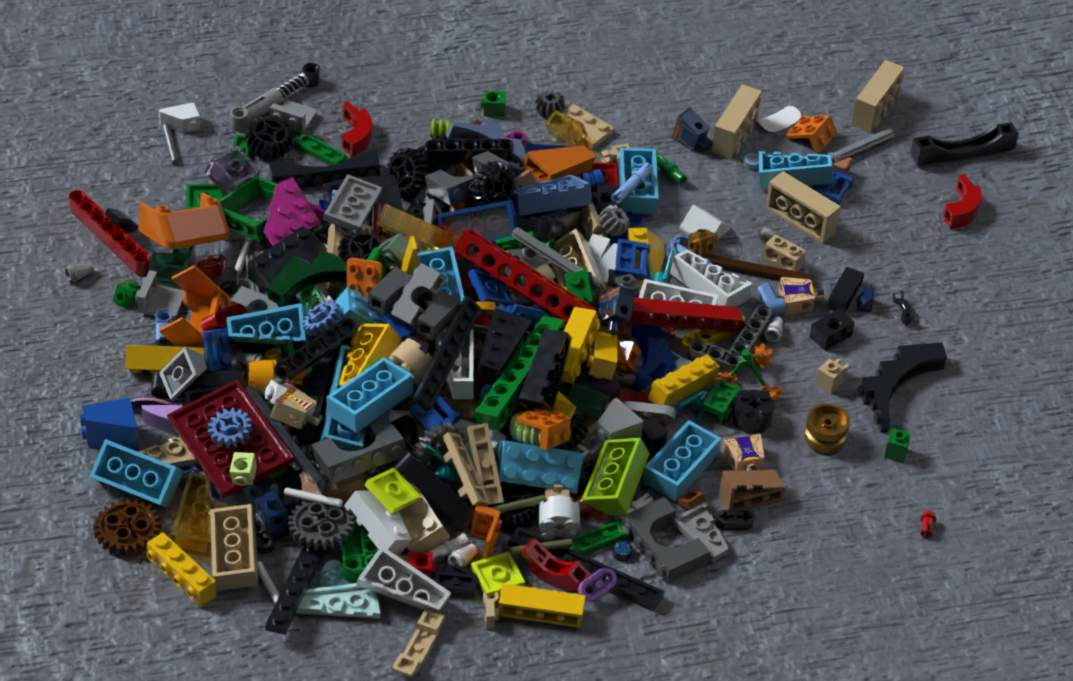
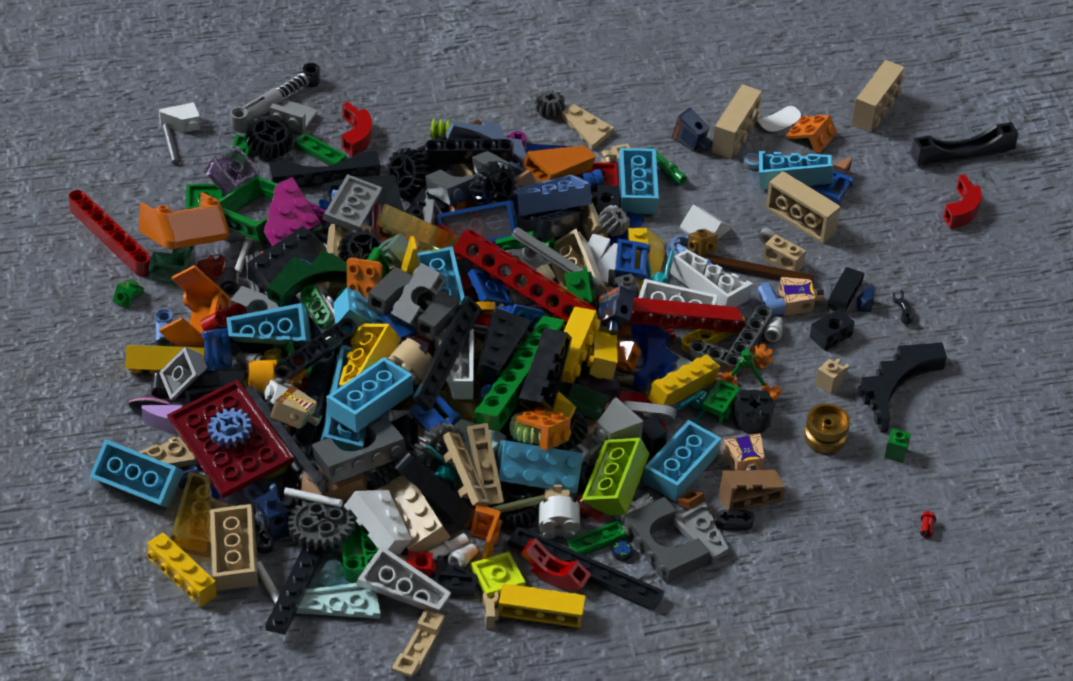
(75, 272): light grey cone -> none
(110, 421): blue slope -> none
(116, 533): reddish brown gear -> none
(119, 218): black slope -> none
(155, 297): light grey bracket -> none
(243, 468): yellowish green brick -> none
(322, 317): medium blue gear -> none
(392, 490): neon yellow plate -> none
(494, 103): green brick -> none
(548, 545): olive bar -> none
(566, 128): clear yellow brick -> none
(596, 585): medium lavender plate -> none
(637, 178): light blue pin -> none
(861, 145): light grey axle -> none

